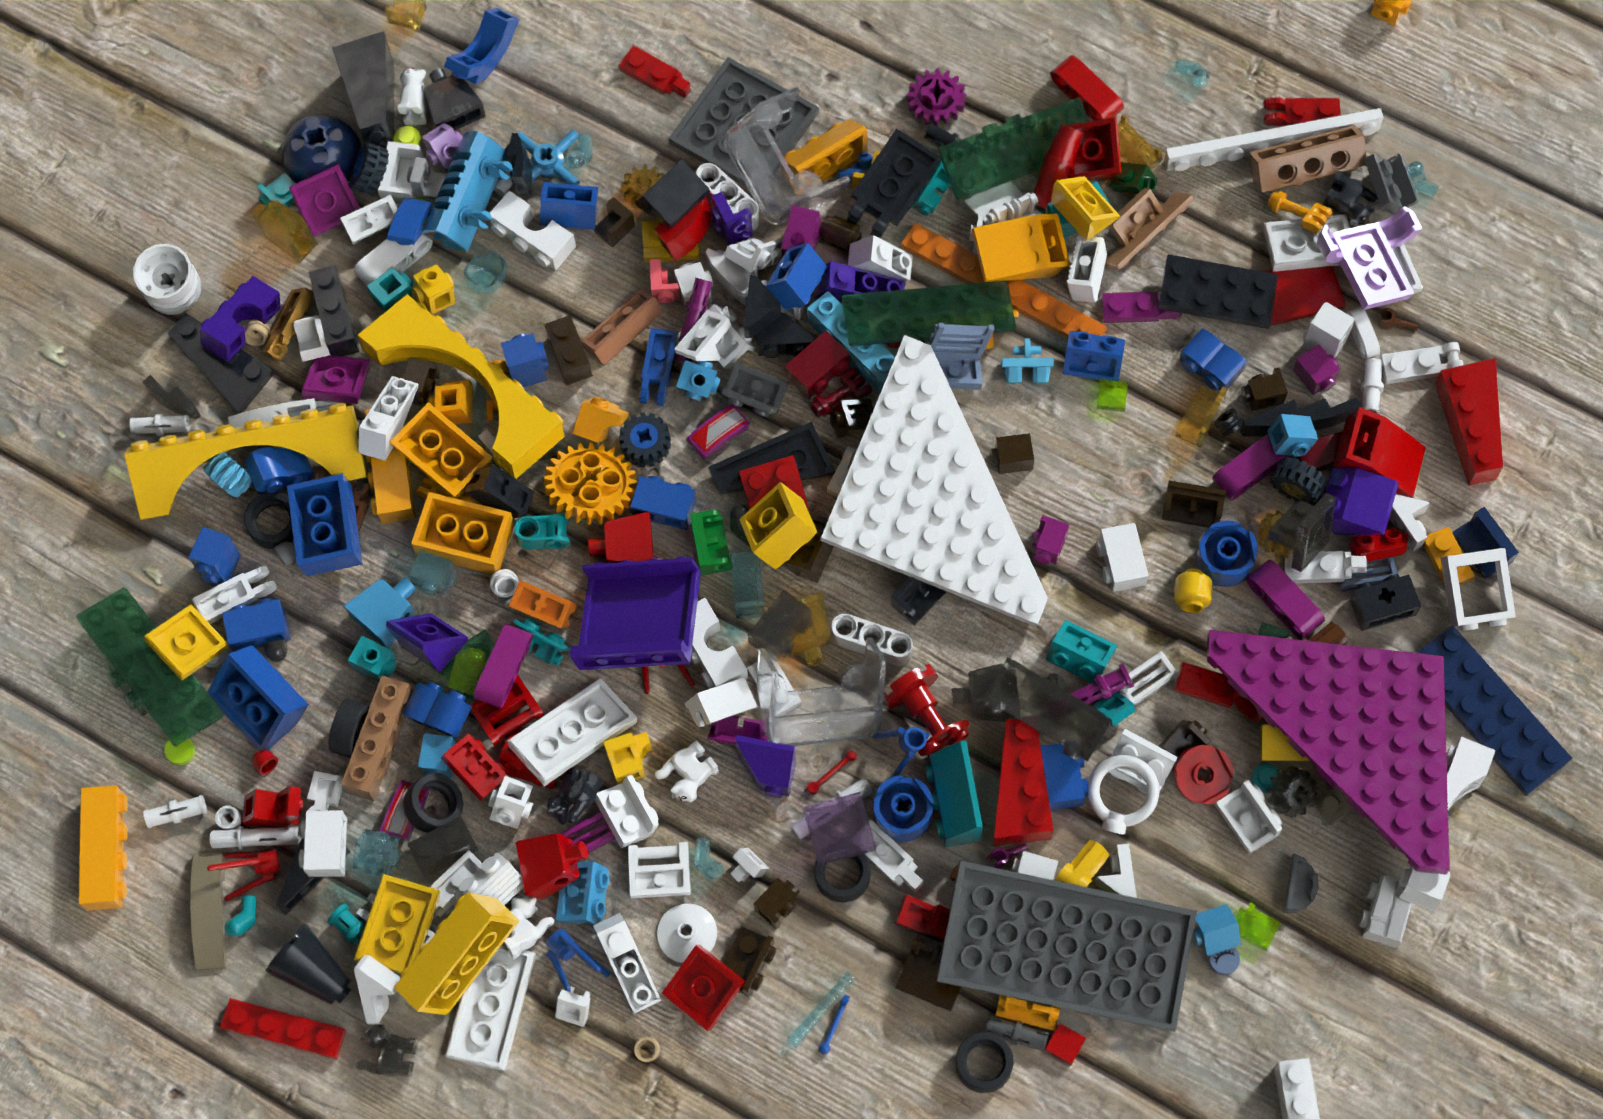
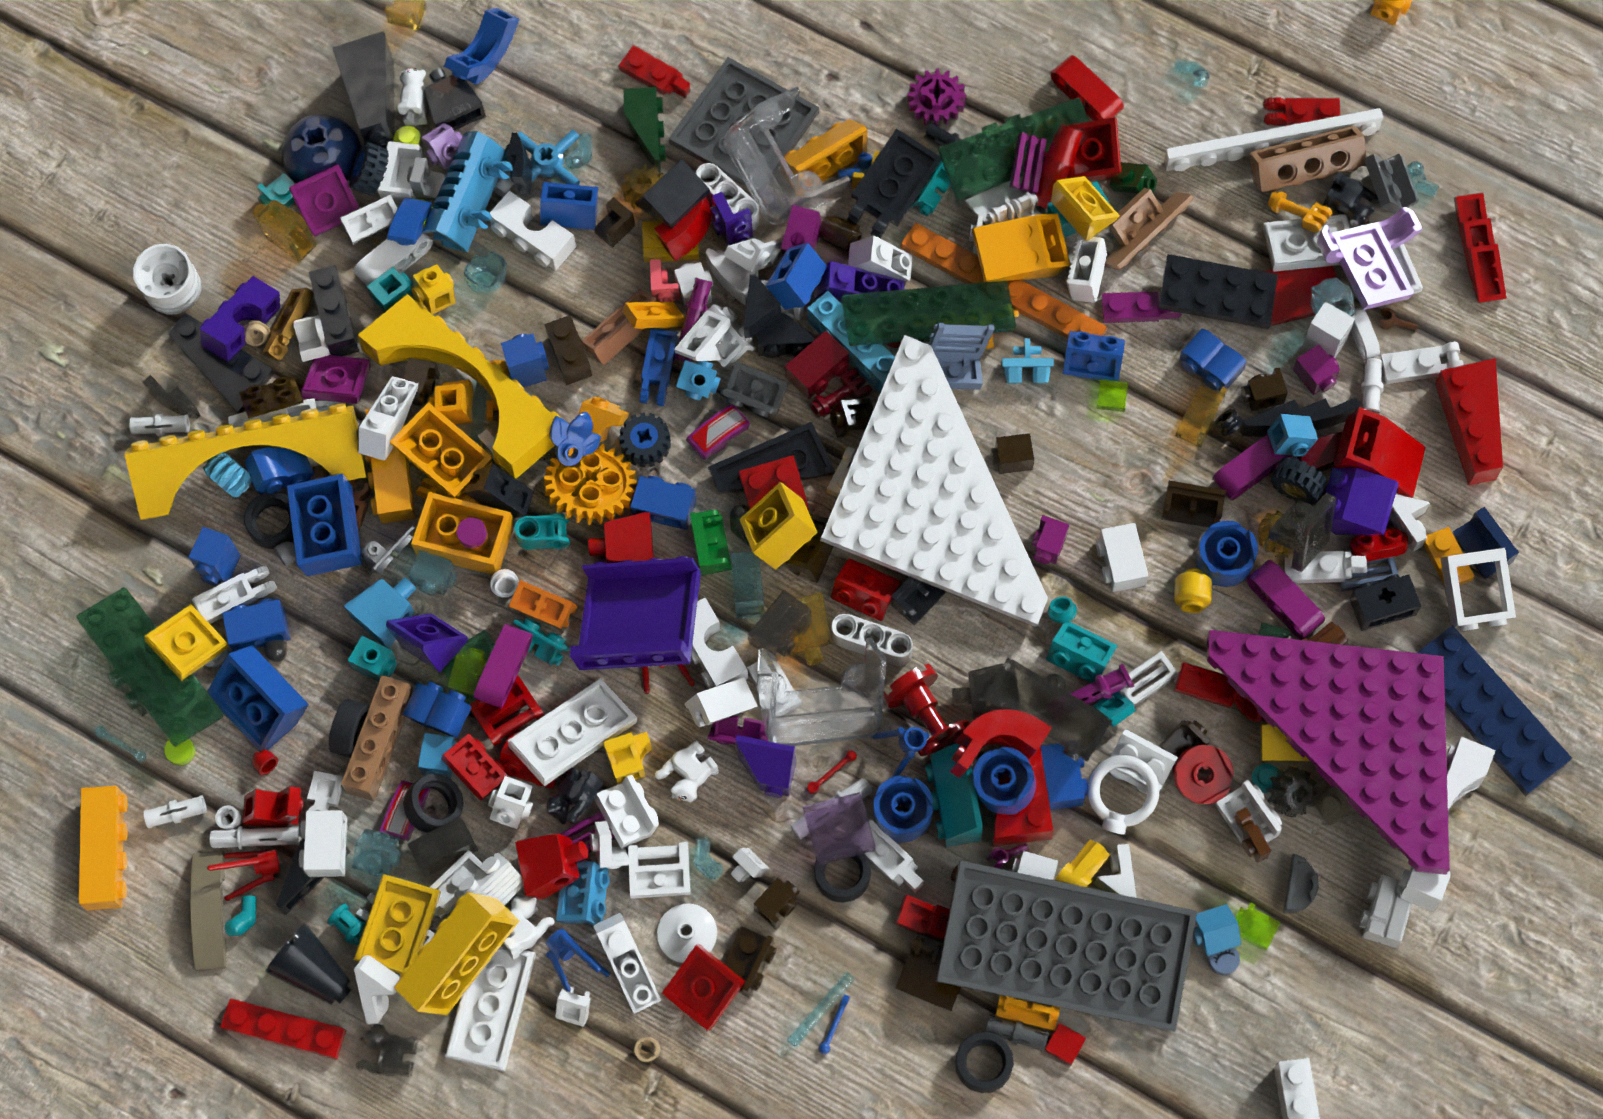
(101, 732): none -> clear light blue hinge
(270, 397): none -> dark brown hinge
(378, 557): none -> light grey hinge
(471, 532): none -> magenta tile
(573, 435): none -> blue plate
(601, 844): none -> white bracket
(642, 120): none -> dark green slope
(653, 314): none -> light orange plate
(864, 589): none -> red bracket
(1001, 727): none -> red arch
(1010, 796): none -> blue brick
(1037, 165): none -> magenta tile
(1062, 610): none -> teal plate
(1135, 147): clear yellow hinge -> none
(1254, 841): none -> reddish brown plate
(1334, 293): none -> clear light blue brick
(1479, 248): none -> red slope

